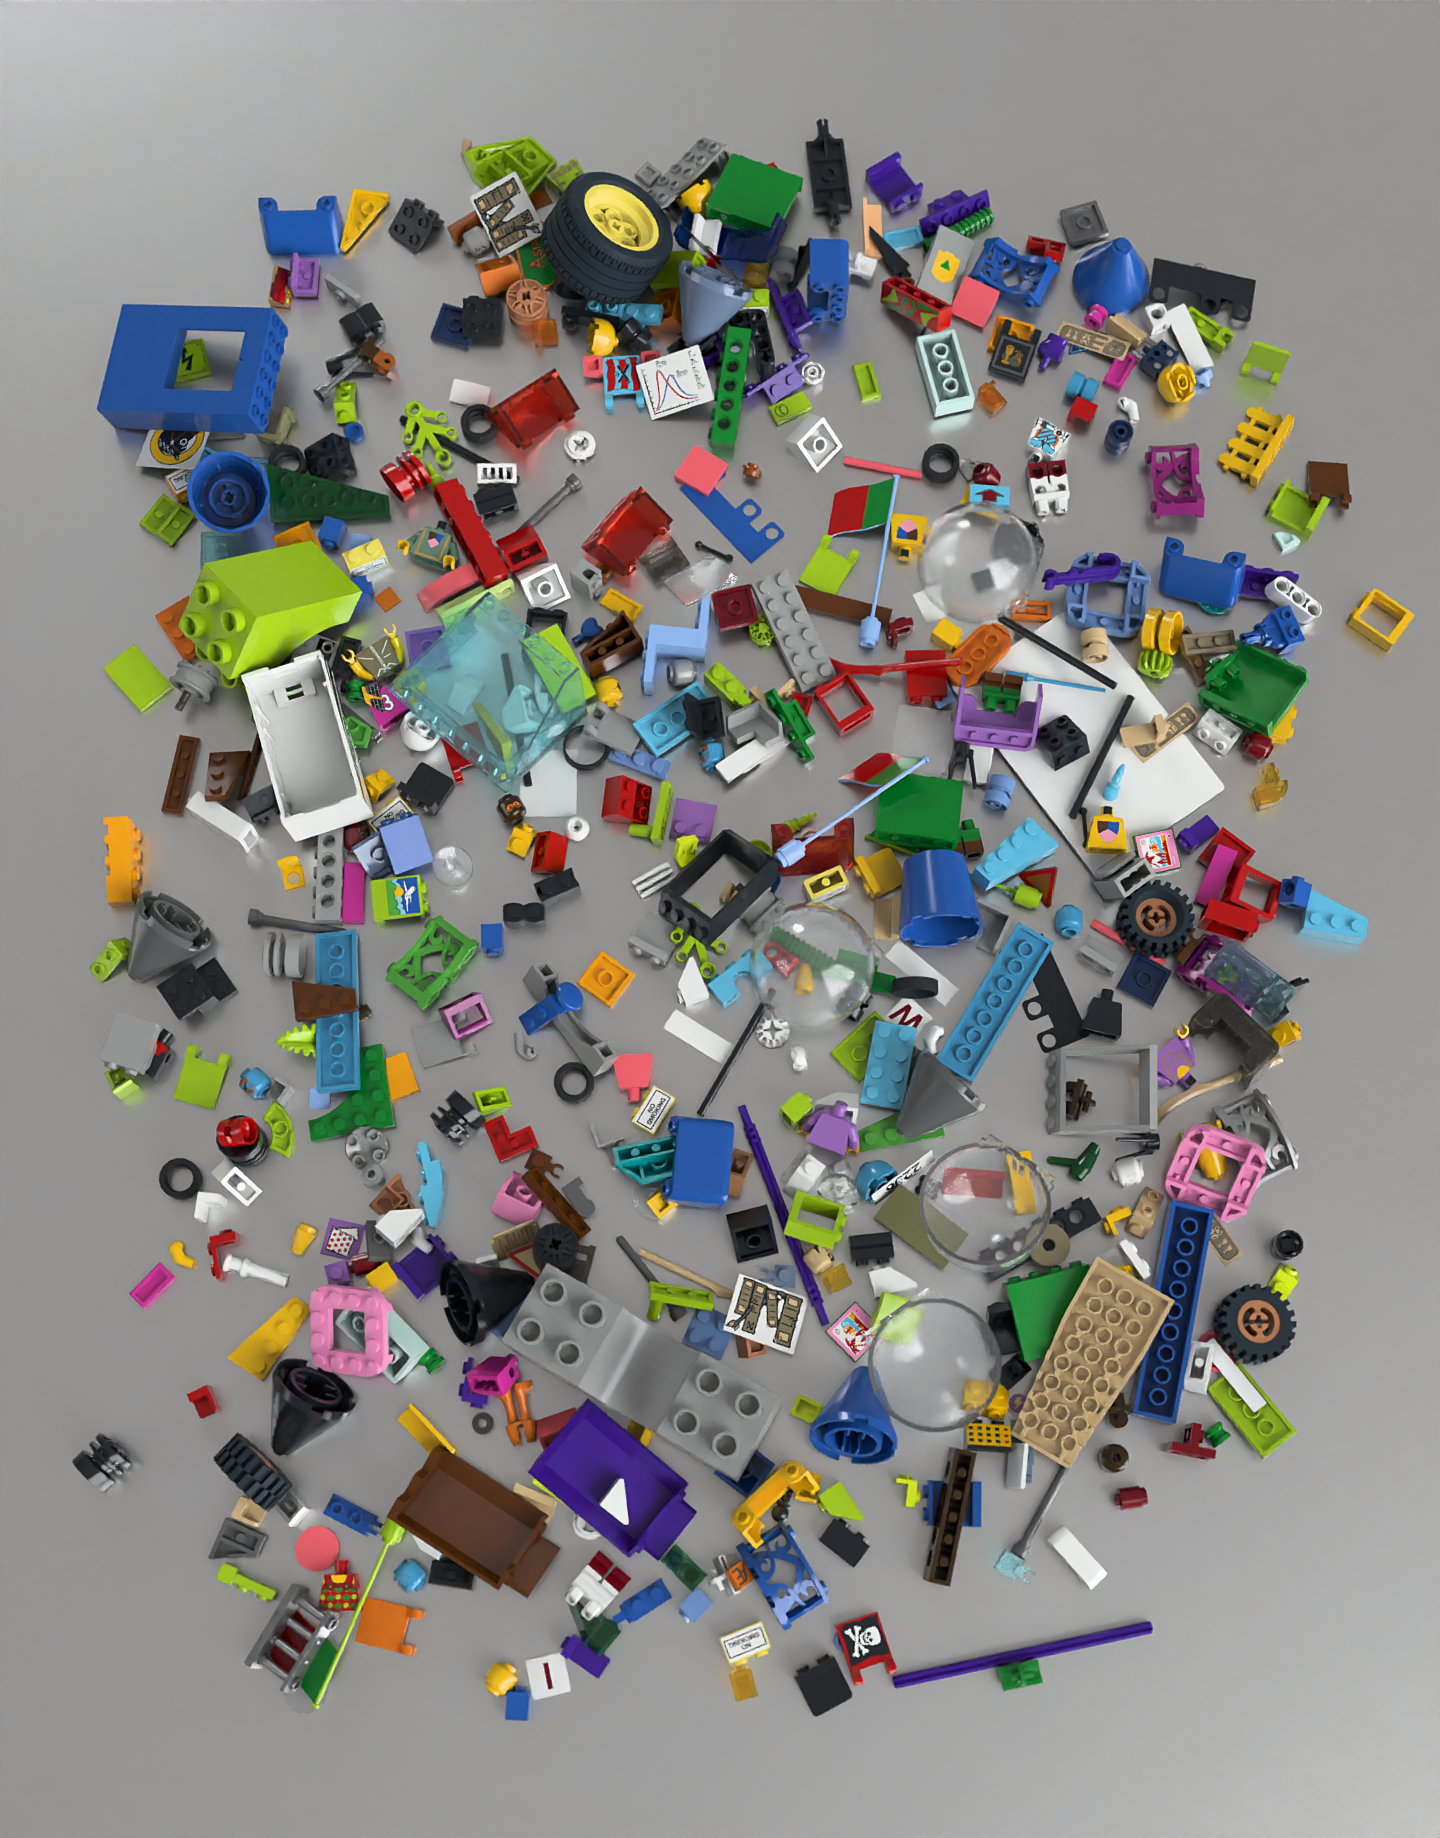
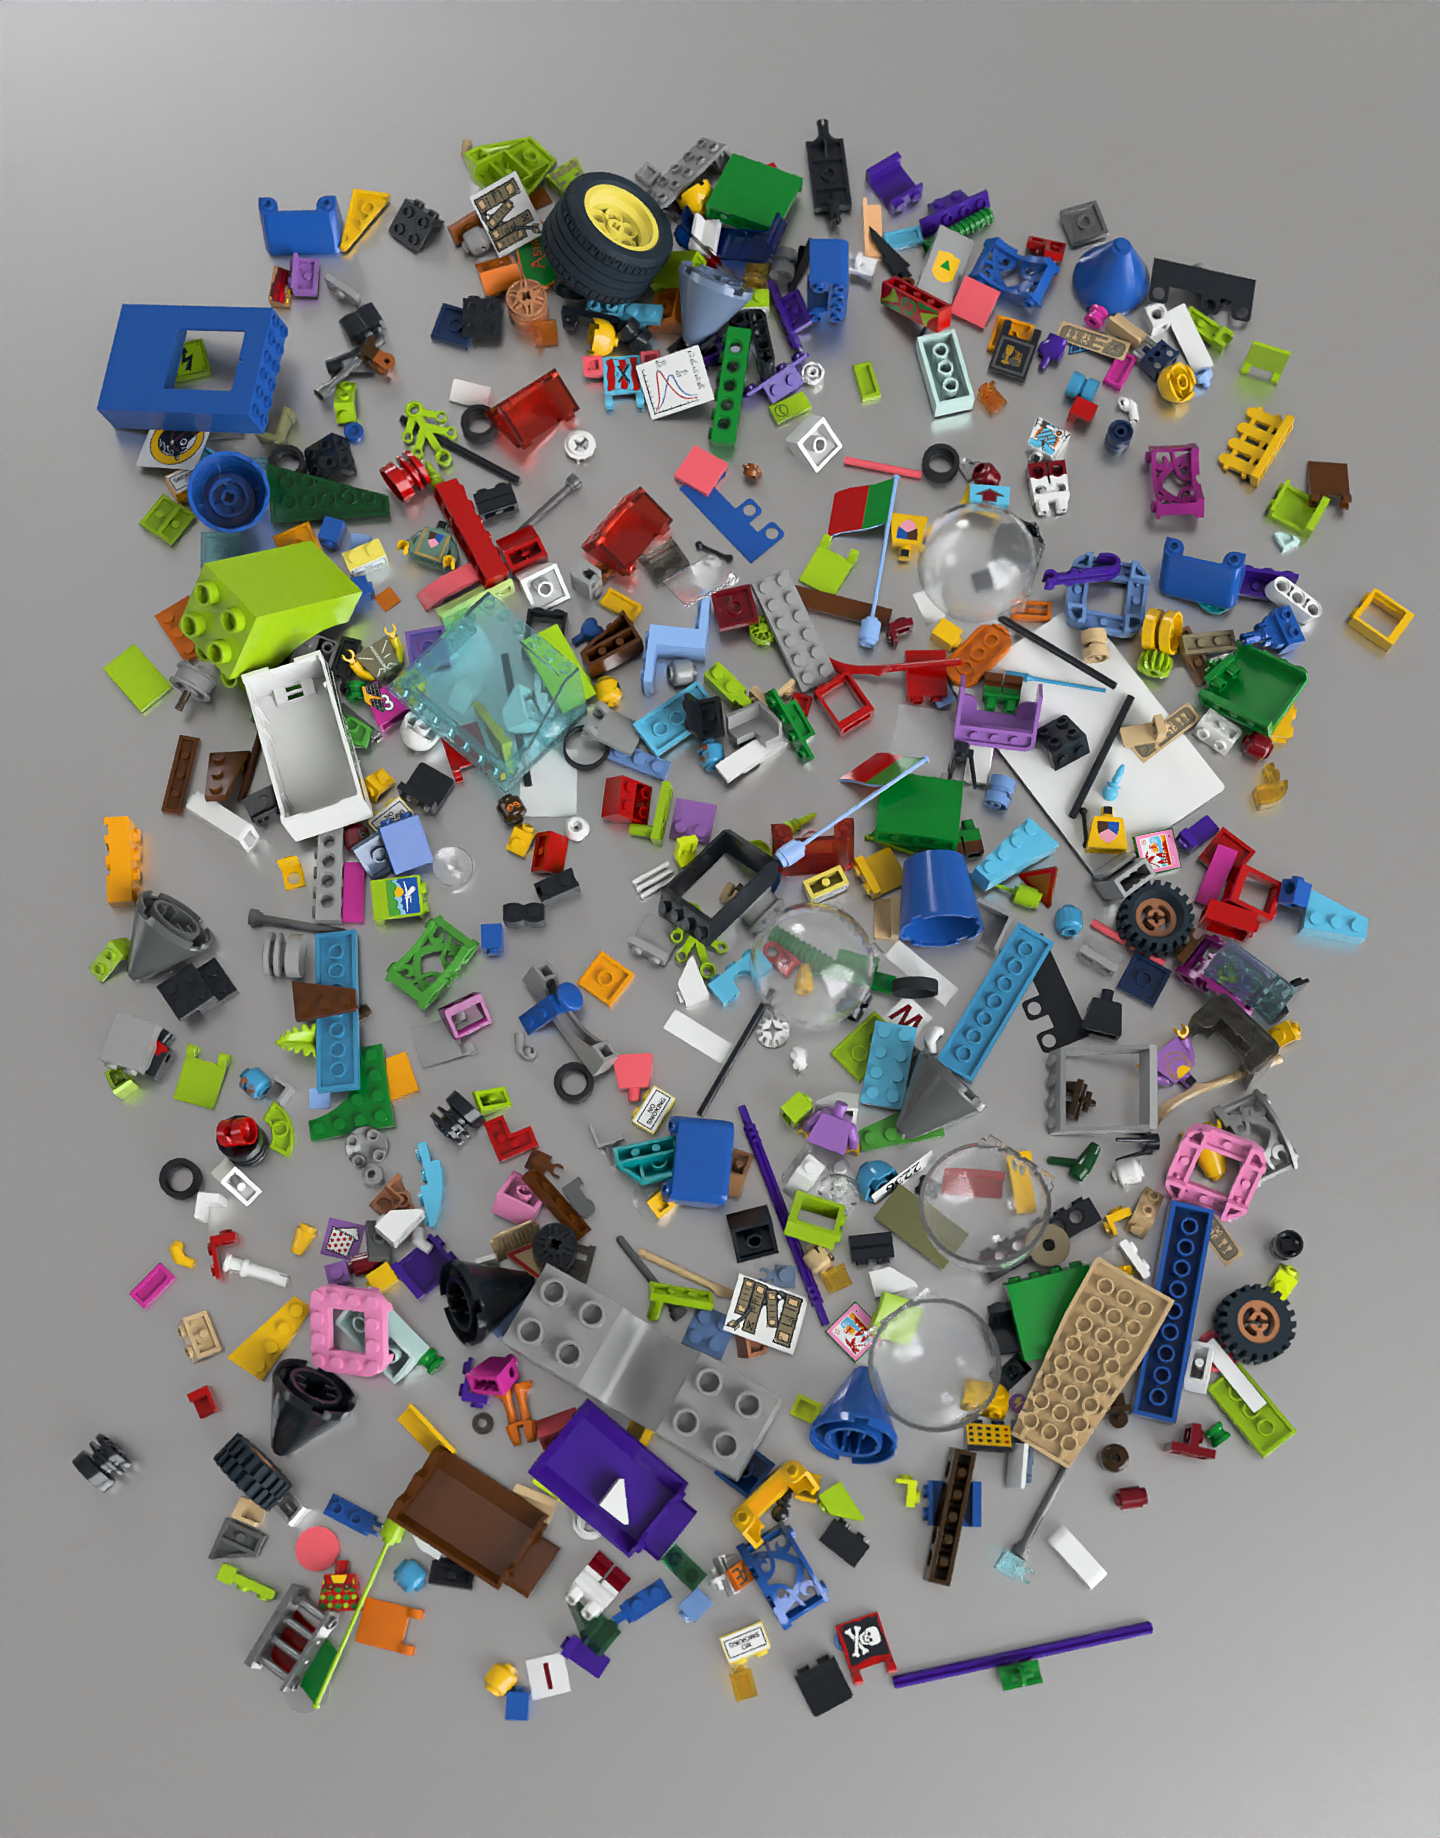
(198, 1336): none -> tan bracket
(480, 466): white slope -> none

